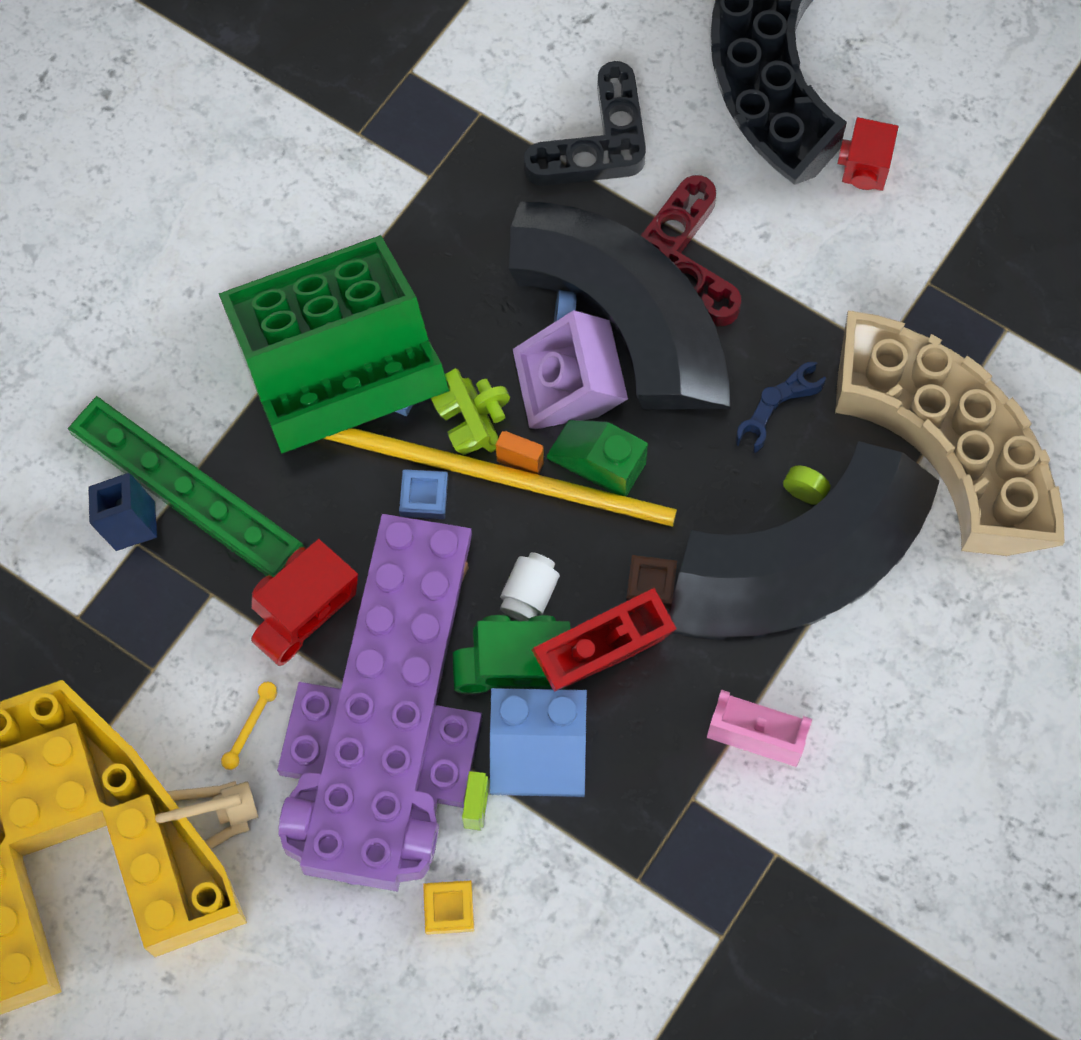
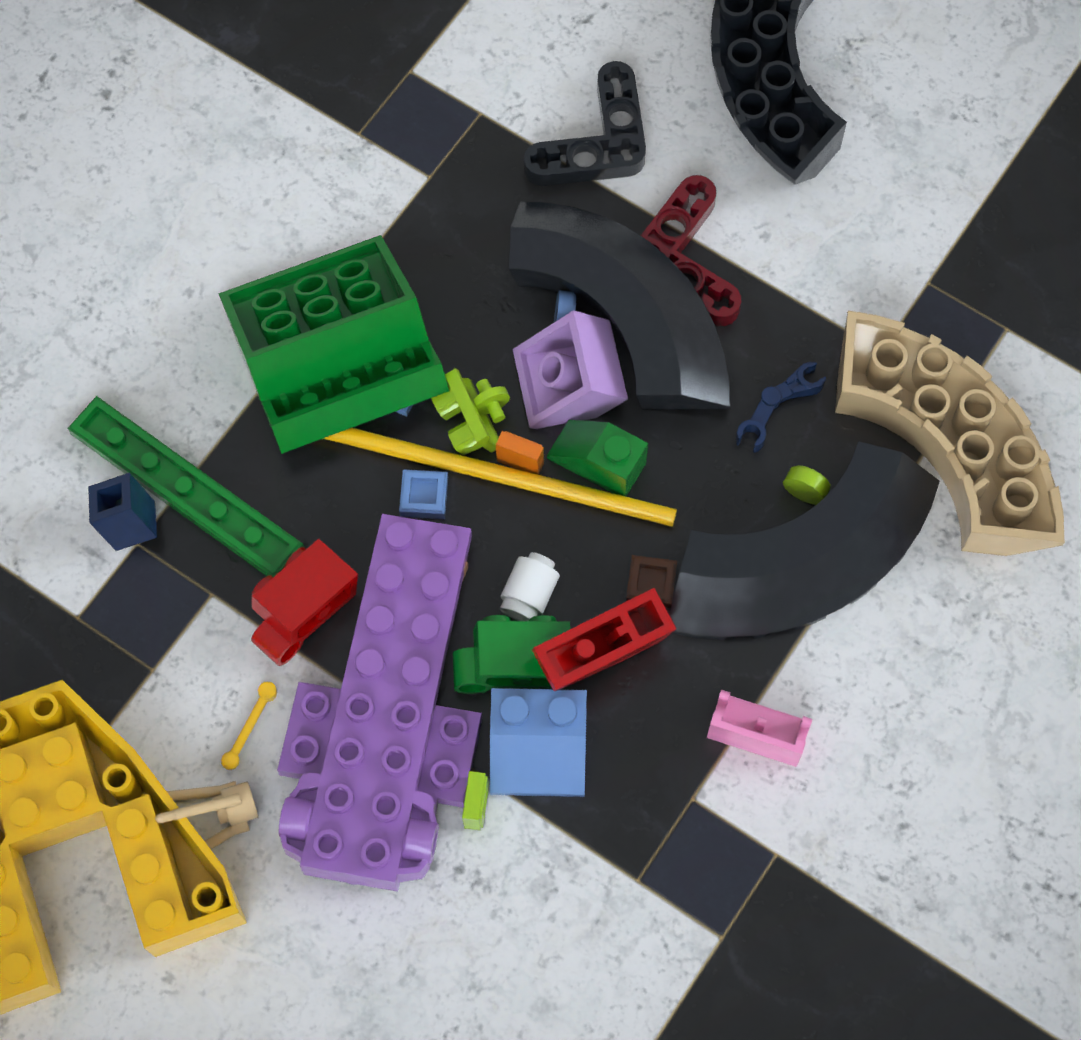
(448, 907): yellow tile -> none
(868, 154): red brick -> none

